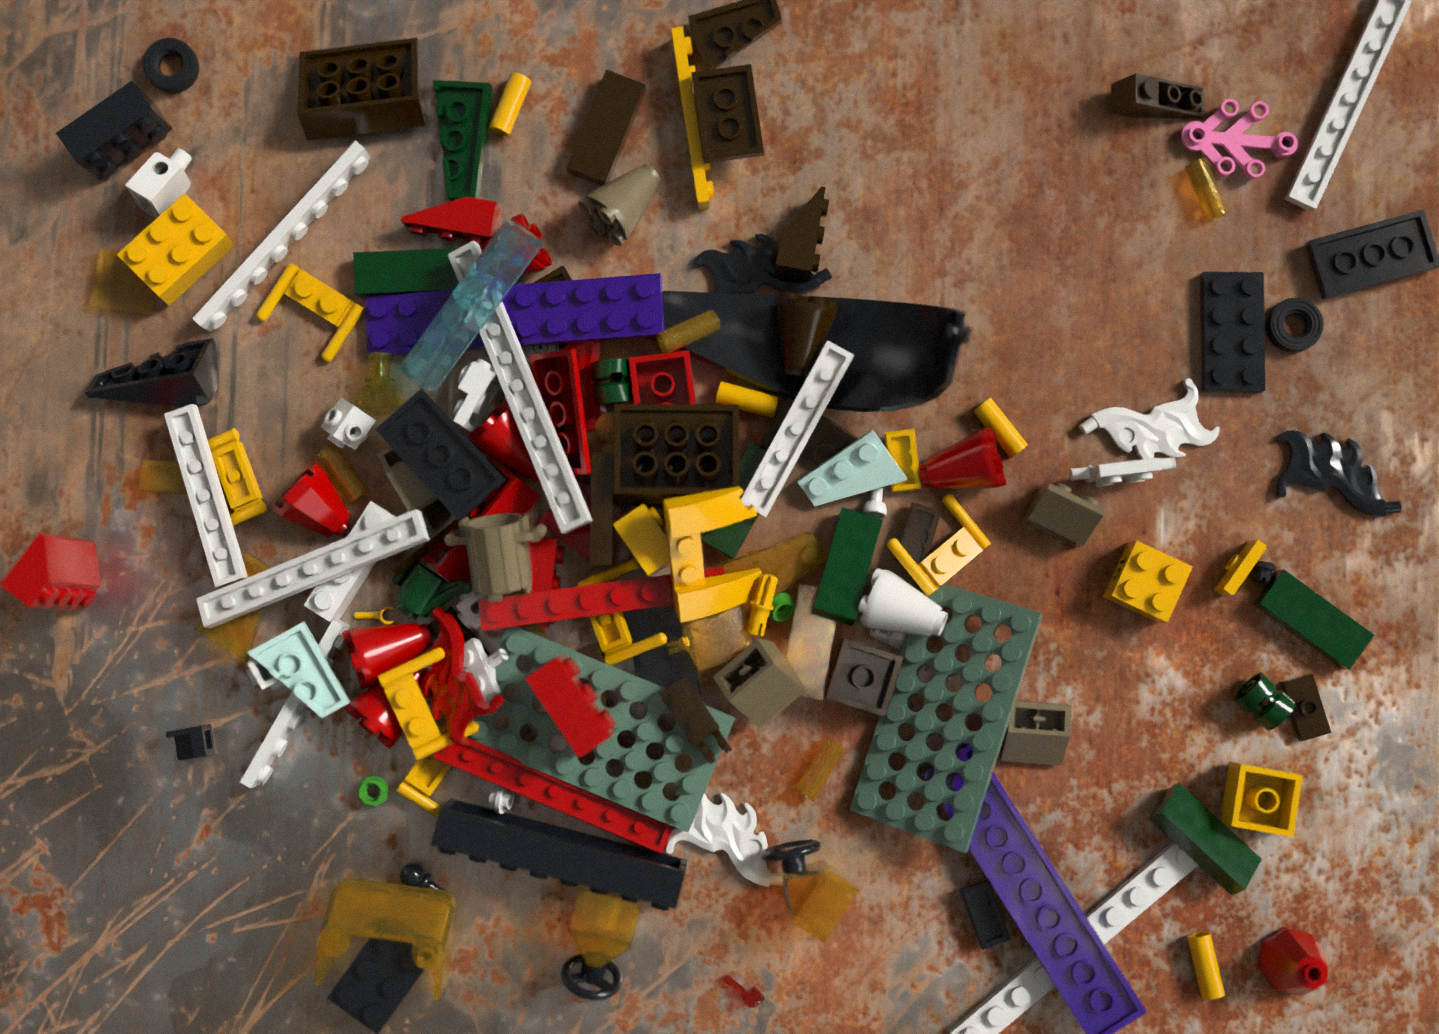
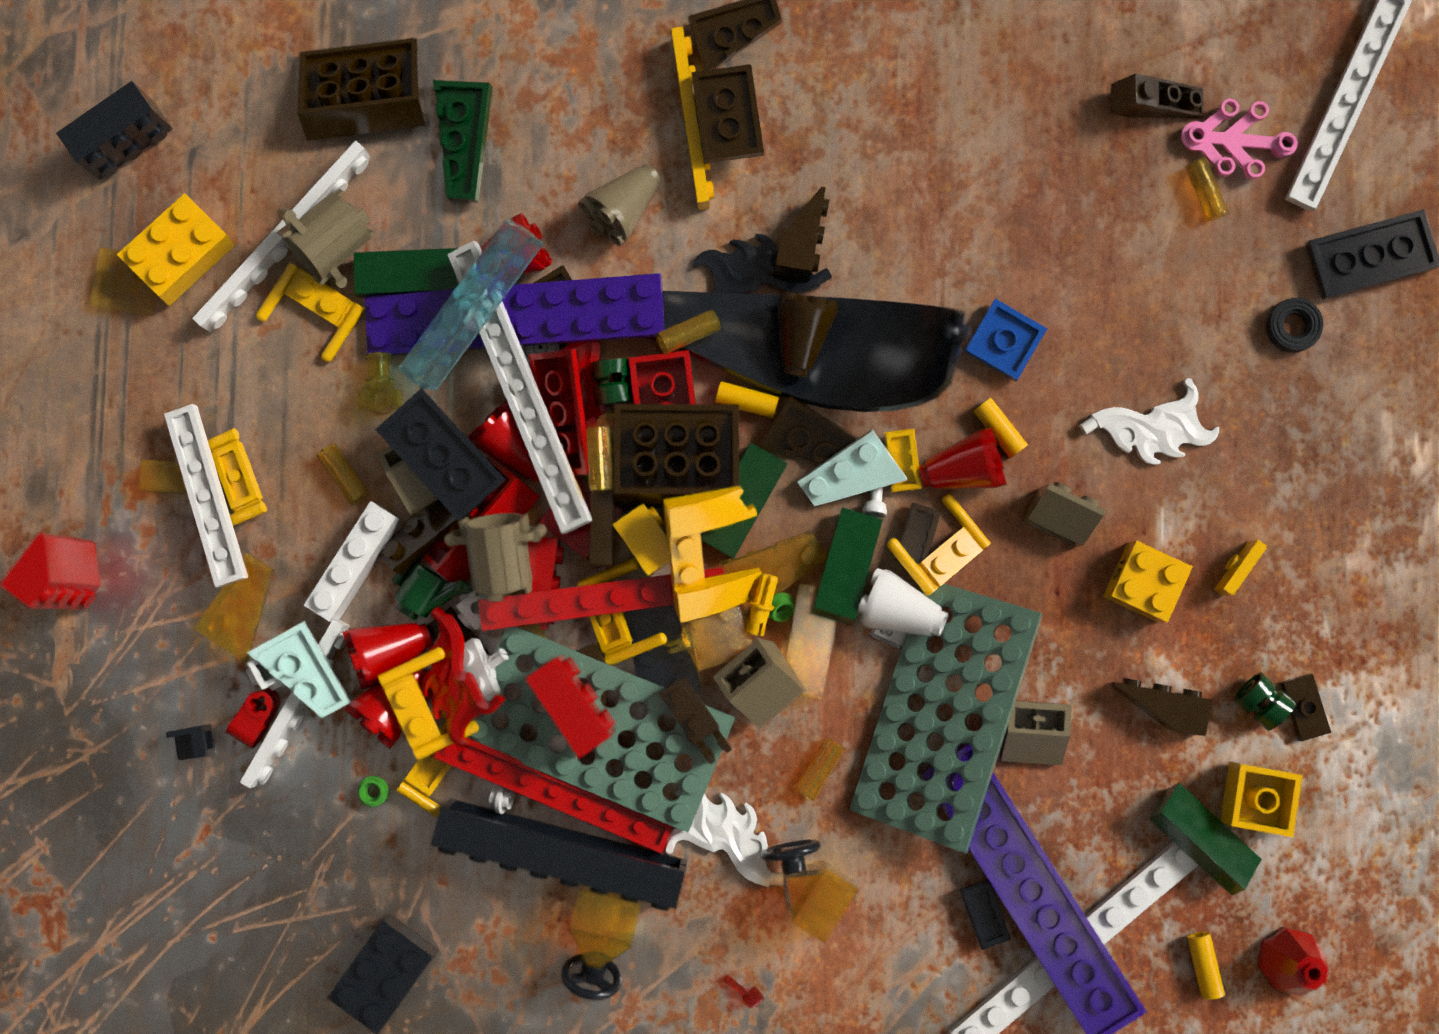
(157, 52): black tyre -> none
(160, 182): white torso -> none
(169, 380): black wedge -> none
(252, 721): none -> red piece
(313, 569): white plate -> none
(314, 503): red cone -> none
(325, 236): none -> dark tan container
(347, 424): white brick -> none
(376, 615): yellow hand -> none
(392, 914): clear yellow windscreen -> none
(413, 875): black bar -> none
(461, 218): red slope -> none
(480, 386): white plate -> none
(510, 104): yellow piece -> none
(599, 458): none -> clear yellow piece
(606, 128): dark brown piece -> none
(797, 428): white plate -> none
(863, 677): dark brown brick -> none
(1005, 340): none -> blue plate
(1113, 473): white plate -> none
(1172, 710): none -> dark brown slope
(1232, 332): black plate -> none
(1262, 572): black piece -> none
(1313, 619): dark green piece -> none
(1334, 467): black piece -> none

